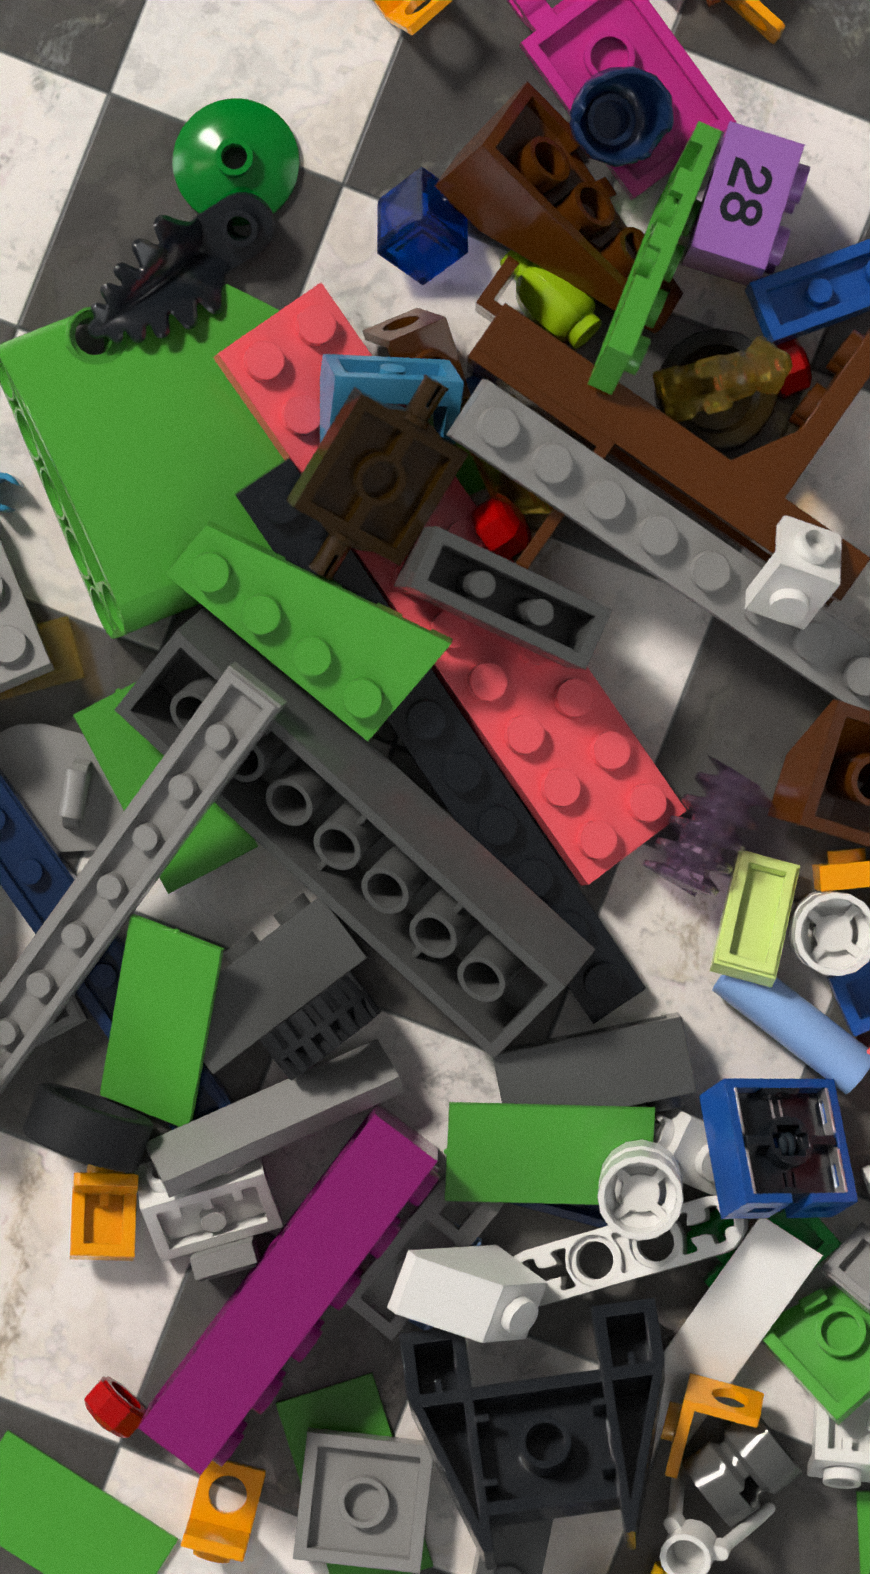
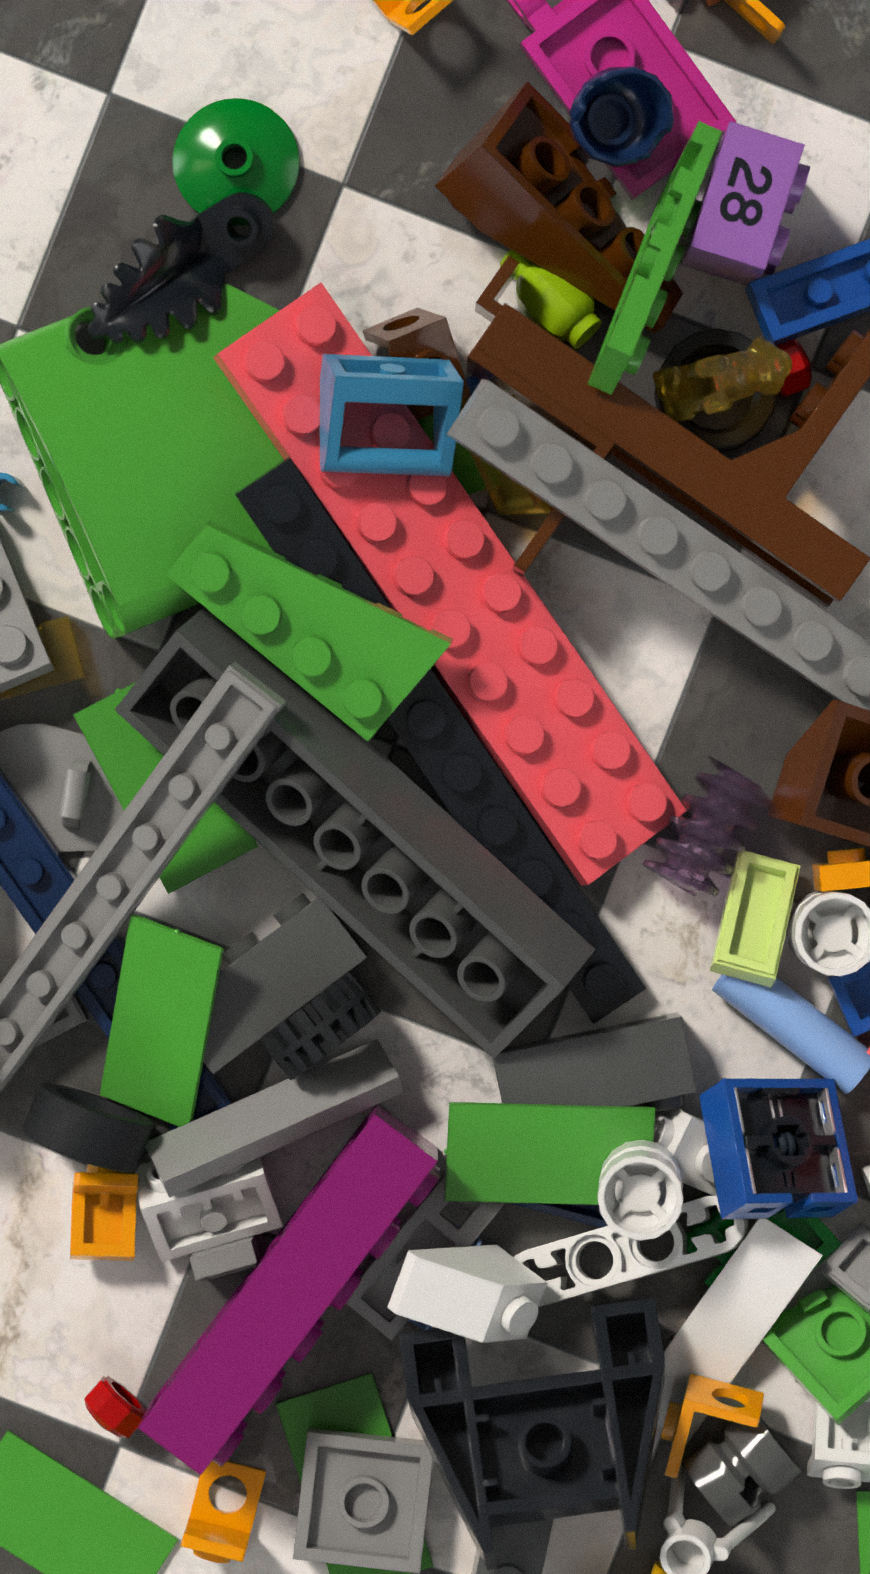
(377, 476): dark brown plate -> none
(420, 228): clear blue panel -> none
(501, 526): red tile -> none
(503, 597): dark grey brick -> none
(797, 575): white bracket -> none

